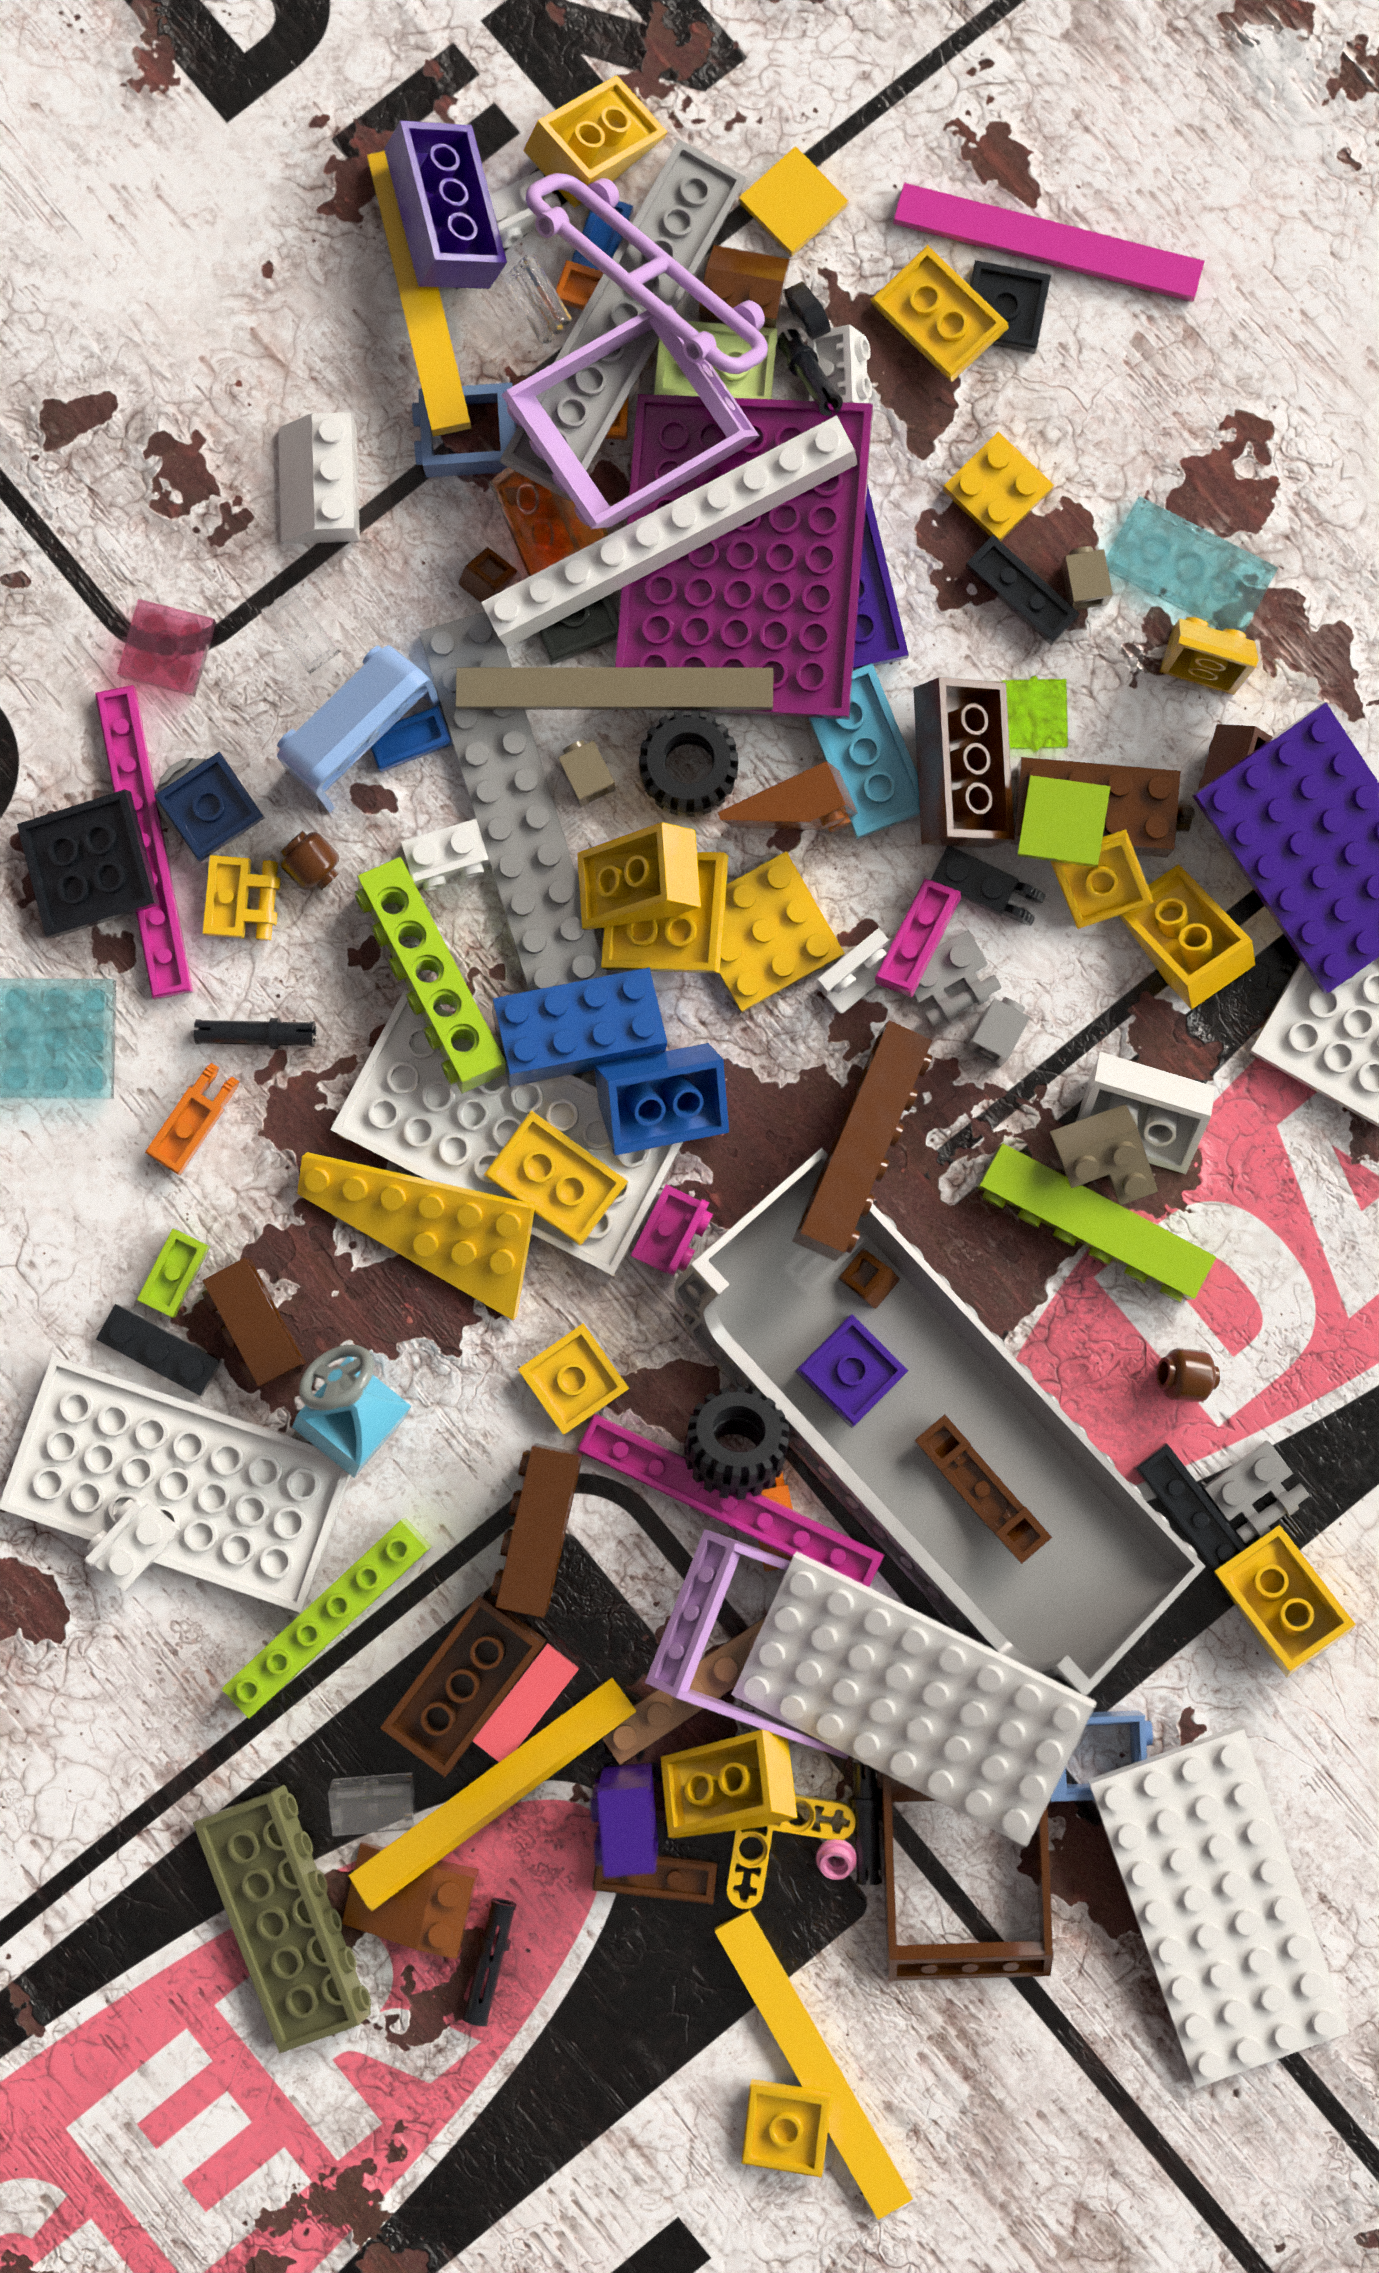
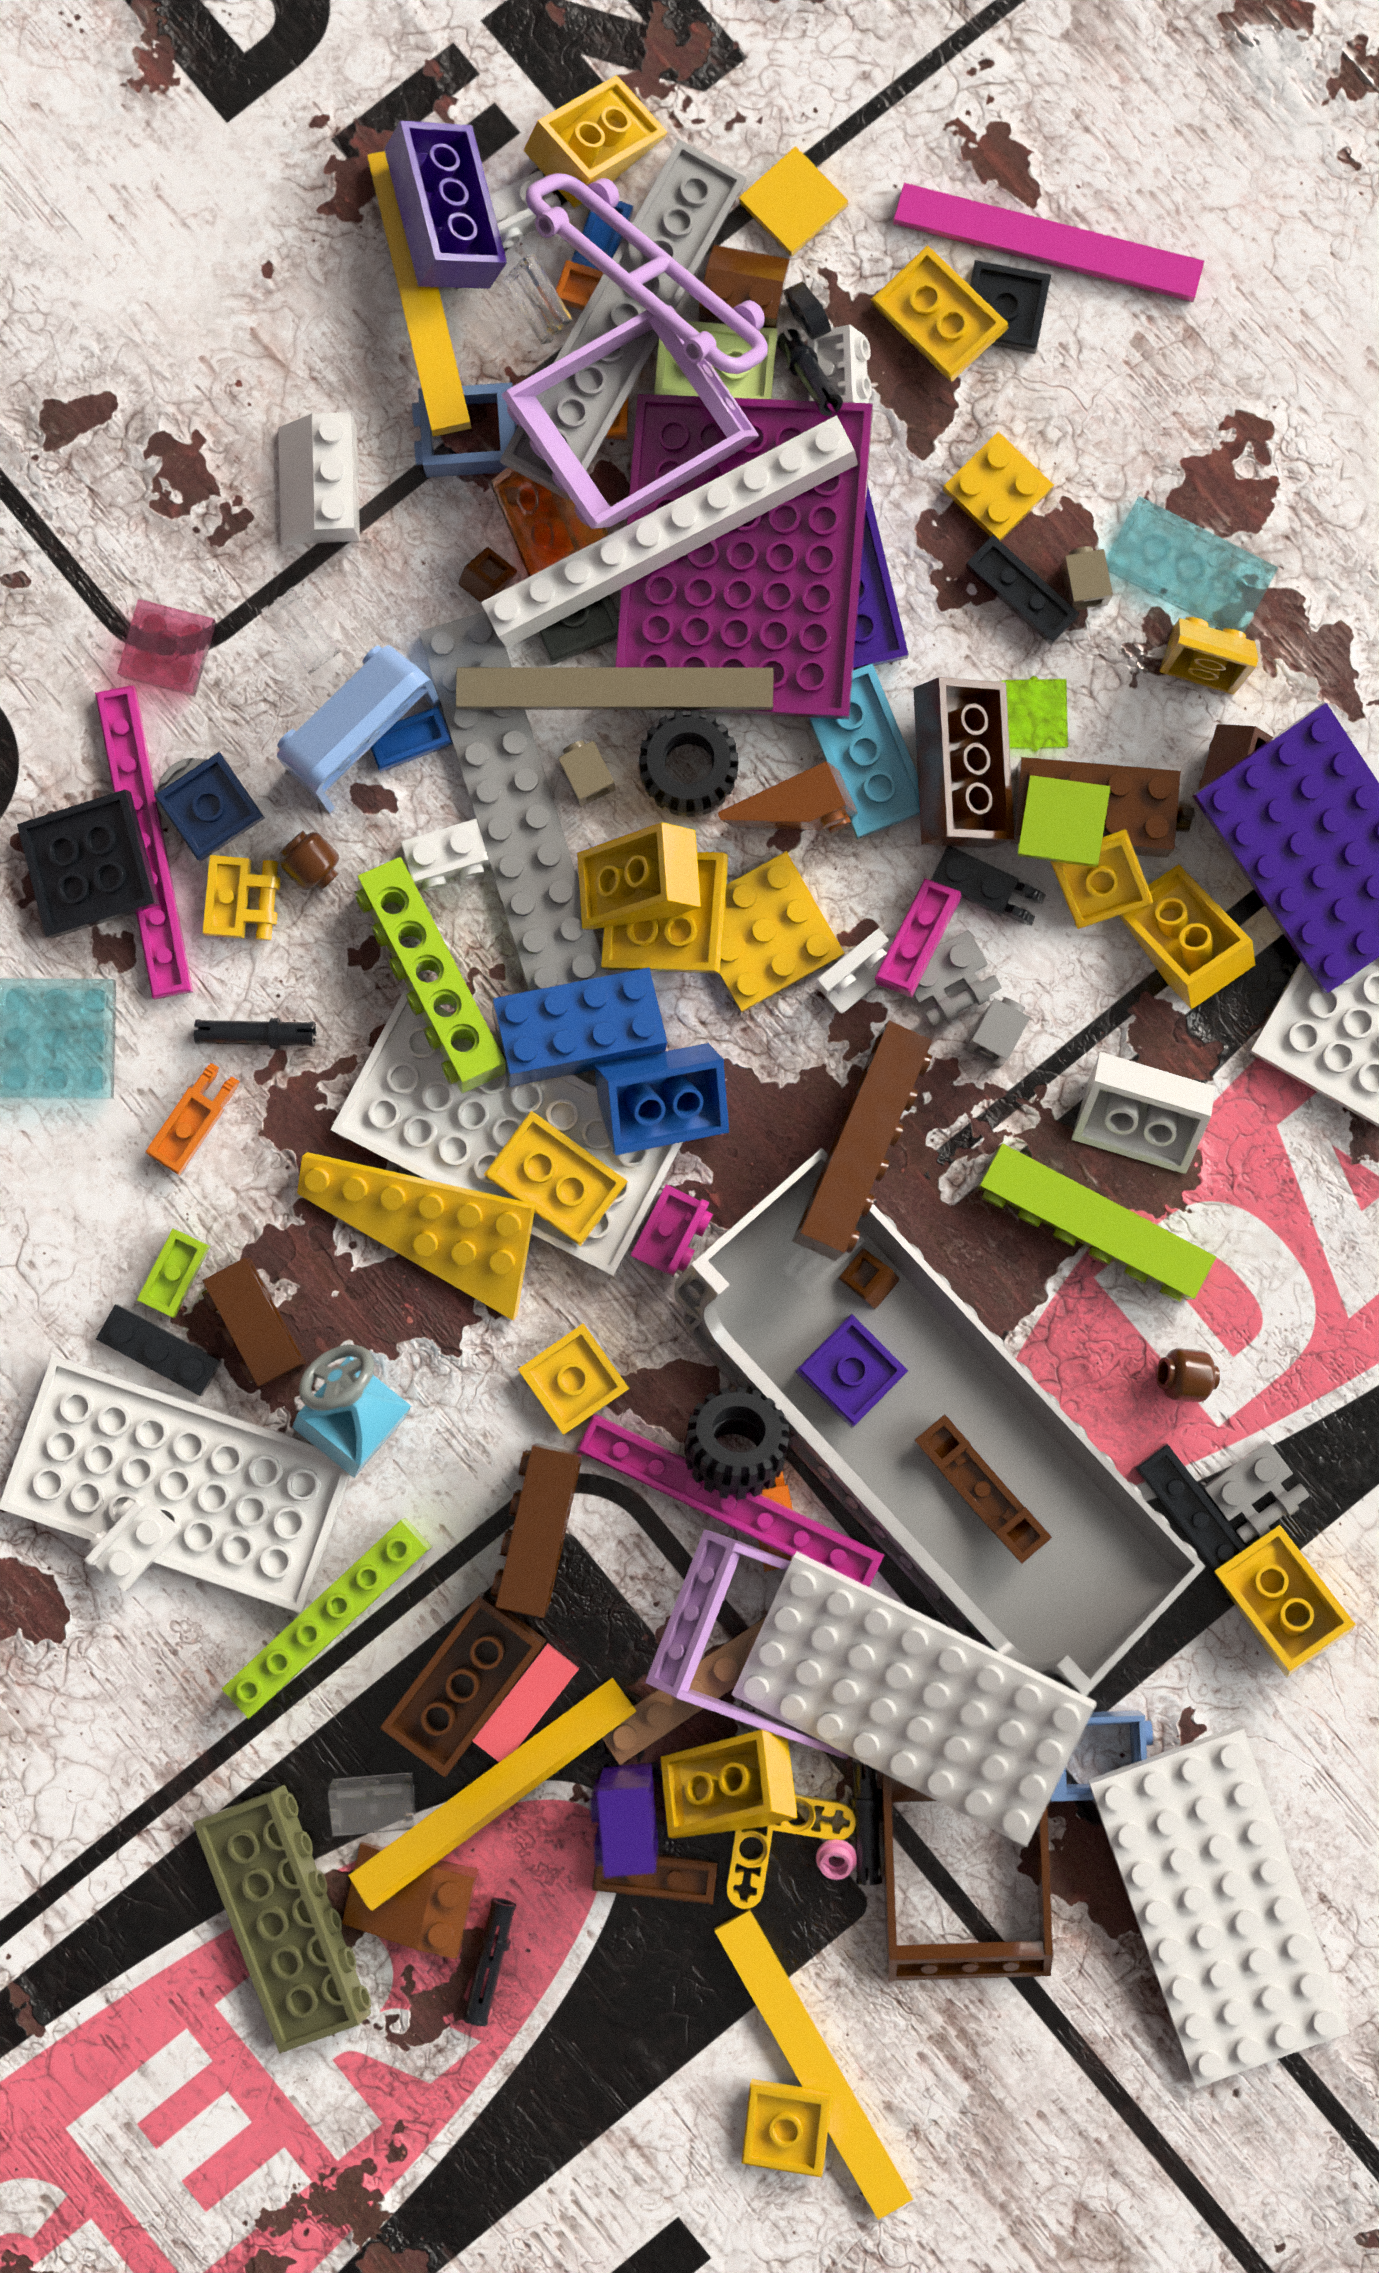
(1106, 1147): dark tan brick -> none

